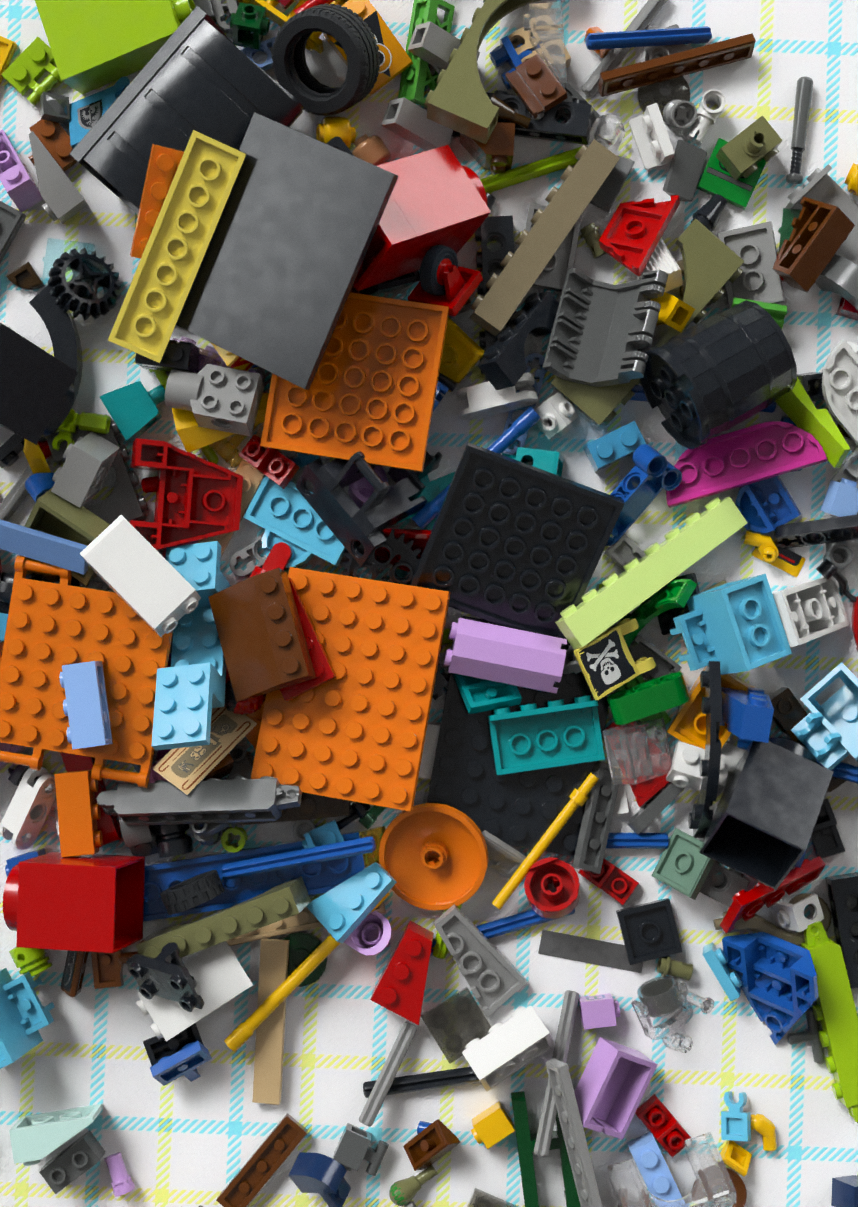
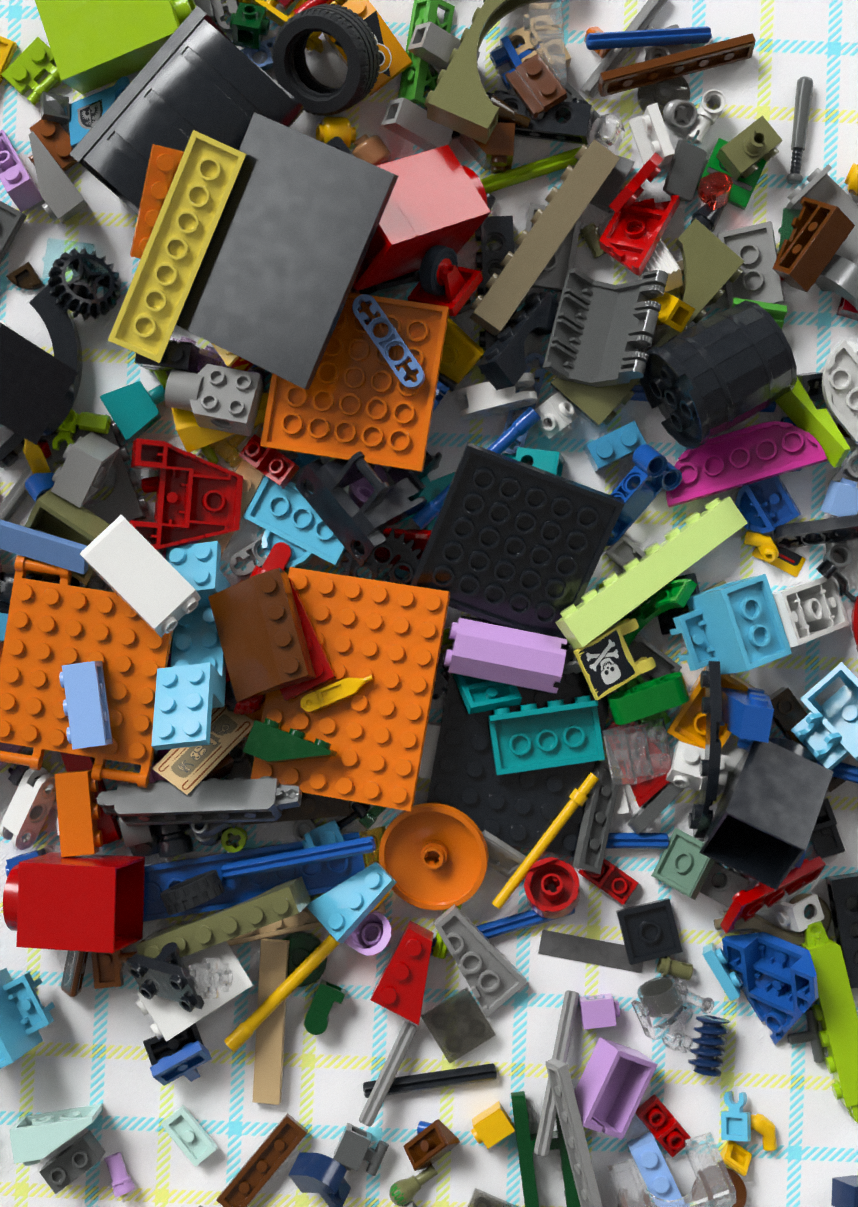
(30, 960): lime piece -> none
(189, 1135): none -> light aqua plate
(211, 977): none -> clear brick
(277, 745): none -> dark green slope
(317, 1015): none -> dark green leg
(333, 693): none -> yellow piece
(390, 340): none -> medium blue beam
(508, 1047): white brick -> none
(633, 188): none -> red plate
(709, 1045): none -> dark blue piece
(715, 189): none -> clear red plate

